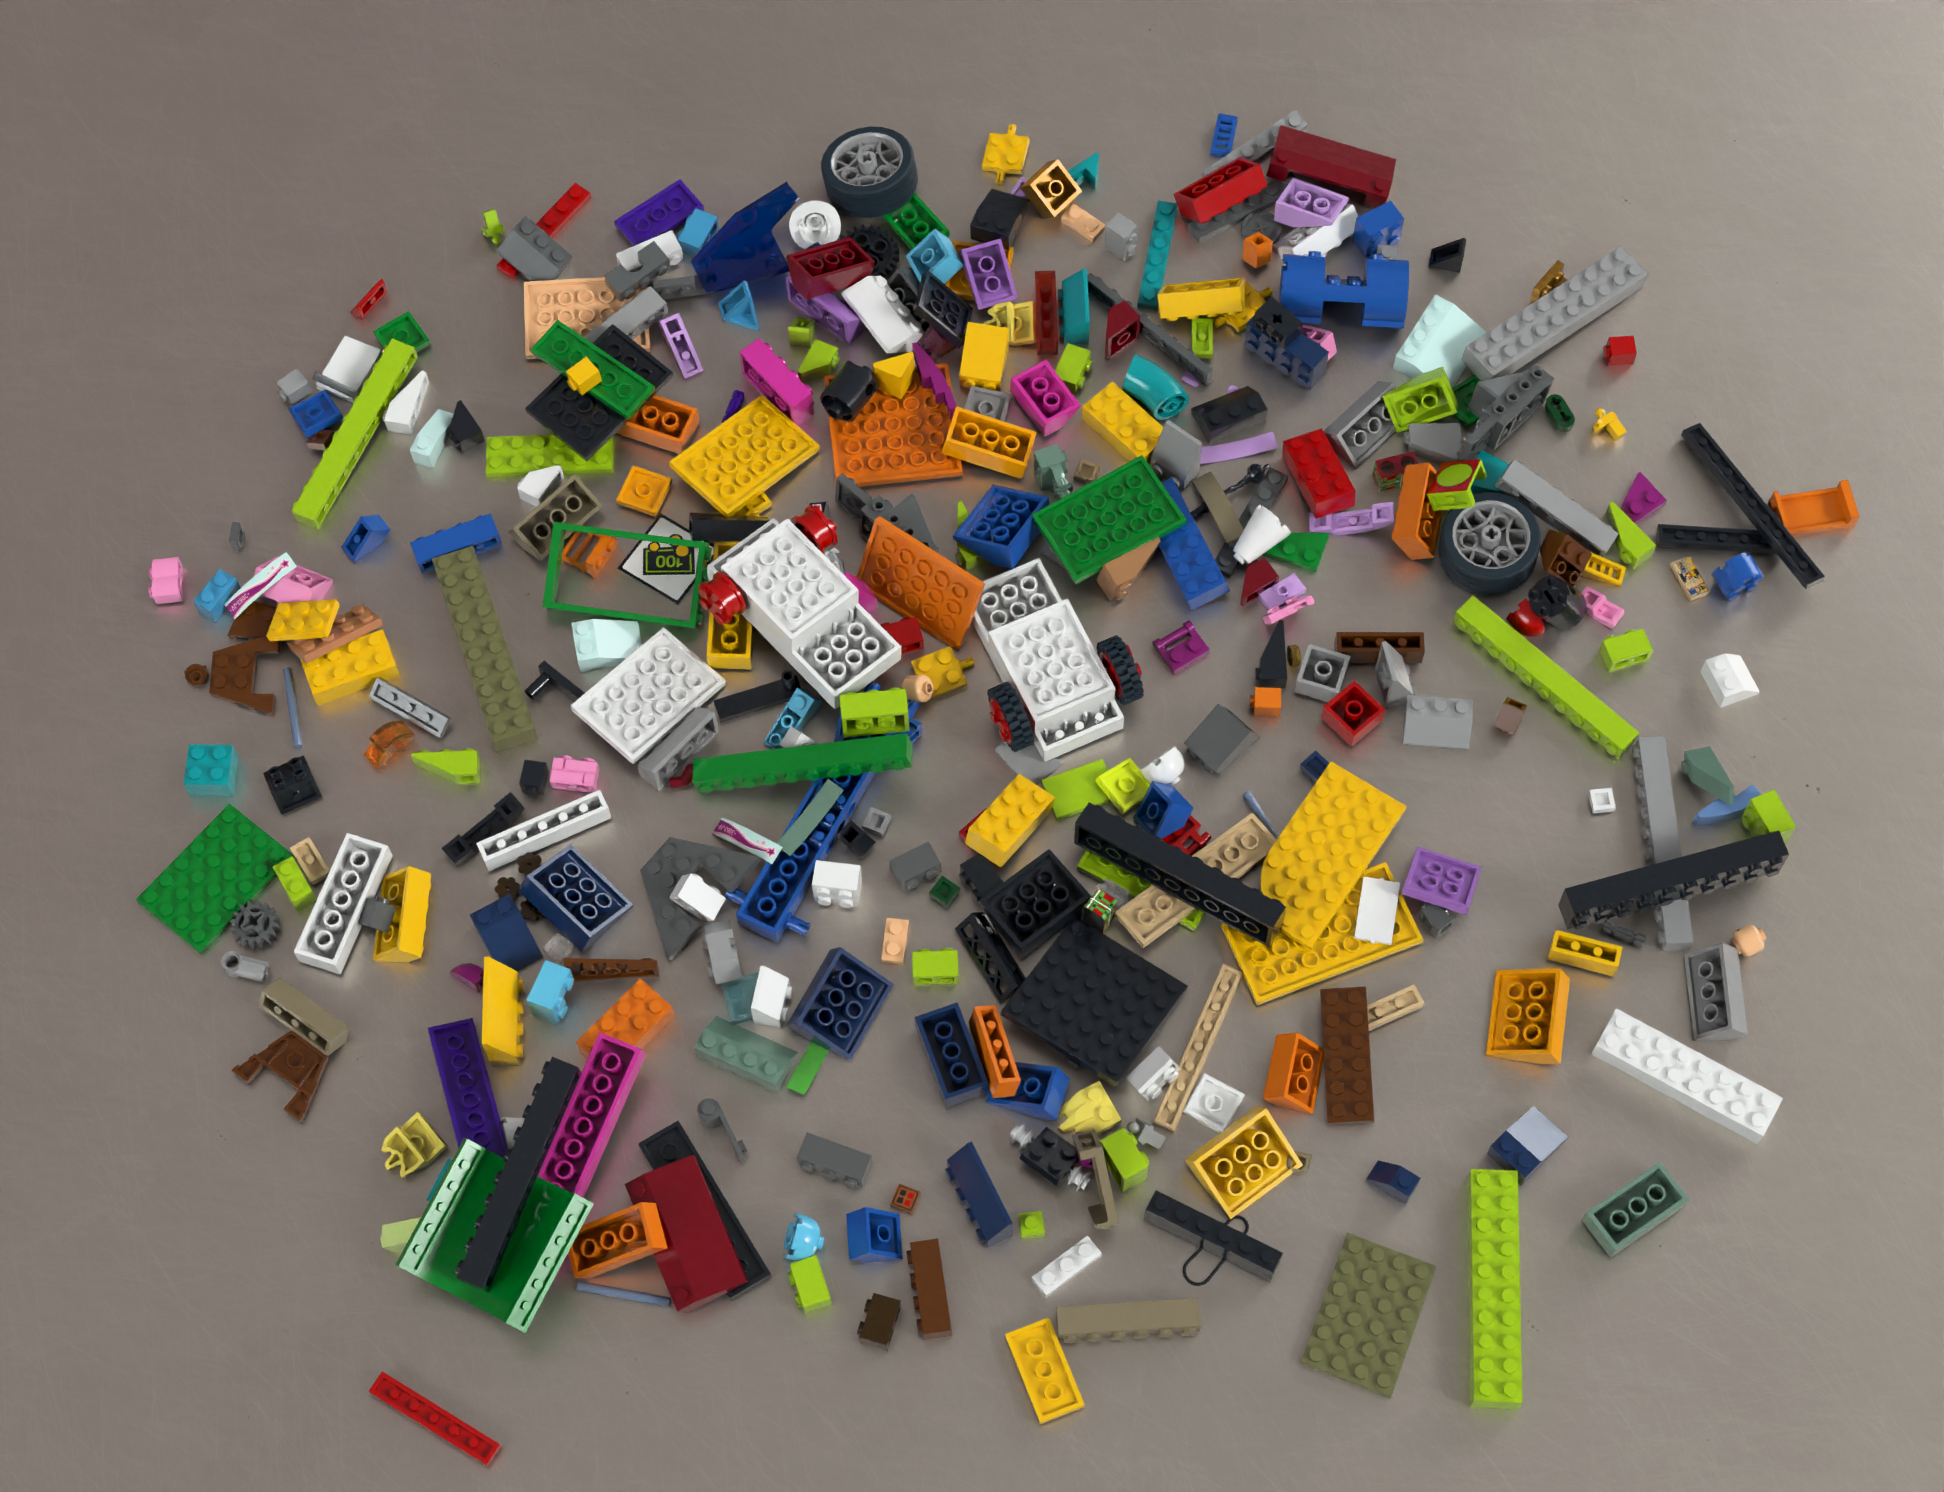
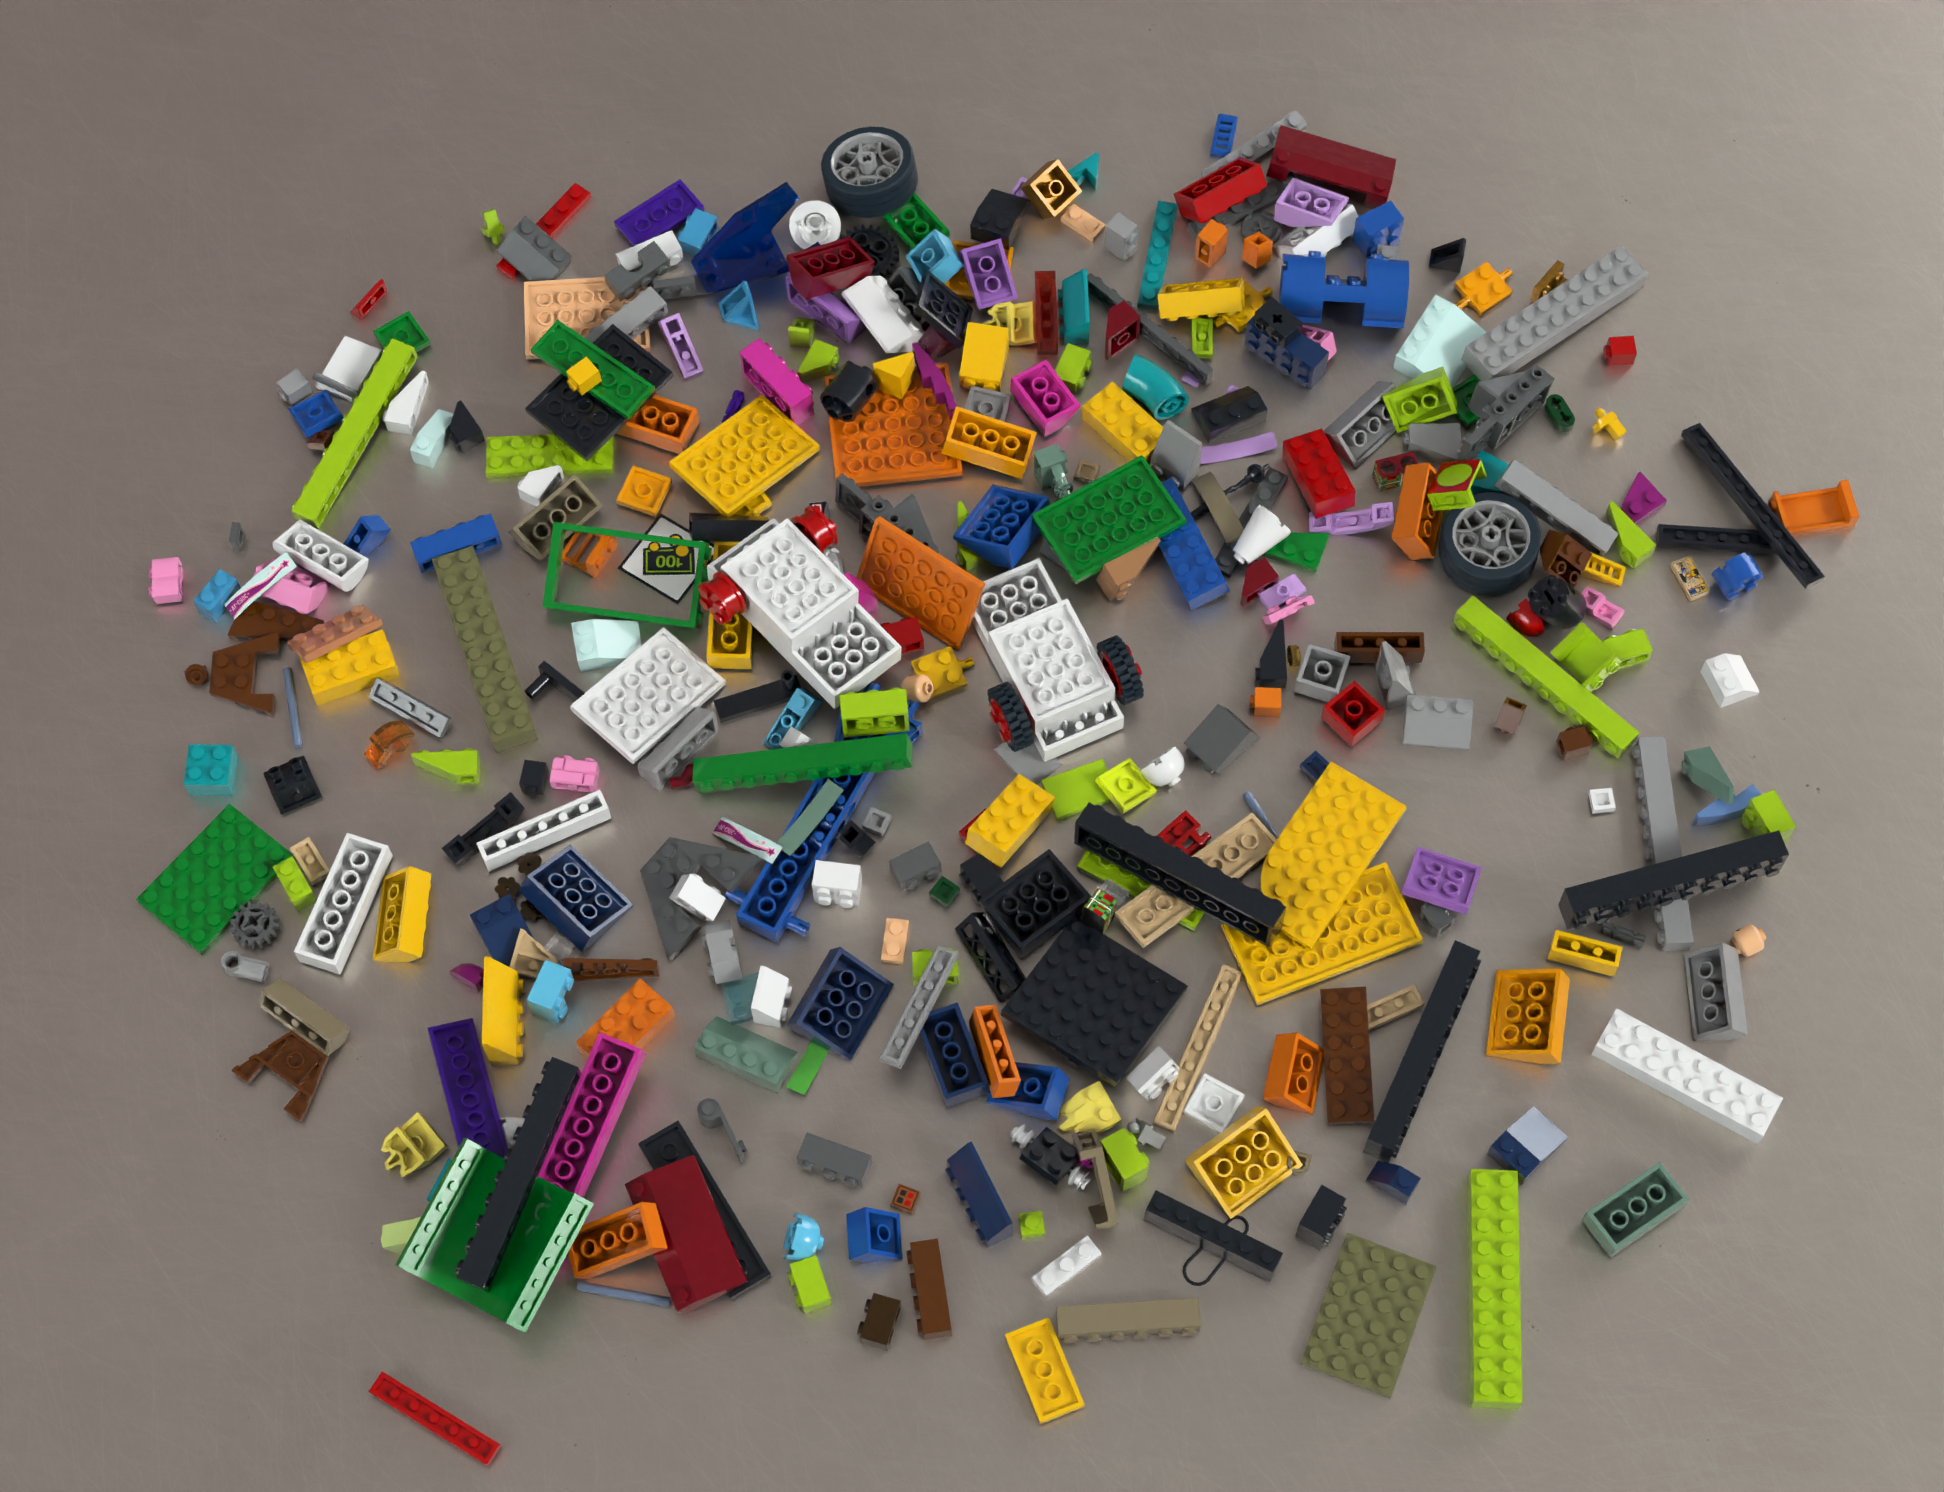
(303, 620): yellow plate -> none
(322, 555): none -> white brick
(377, 914): dark grey brick -> none
(529, 956): none -> tan wing
(919, 1007): none -> light grey tile
(1005, 153): yellow plate -> none
(1162, 810): blue slope -> none
(1185, 652): magenta plate -> none
(1211, 243): none -> orange brick
(1320, 1217): none -> black brick
(1377, 910): white piece -> none
(1423, 1052): none -> black brick
(1483, 288): none -> light orange plate
(1574, 742): none -> reddish brown brick
(1586, 657): none -> lime panel

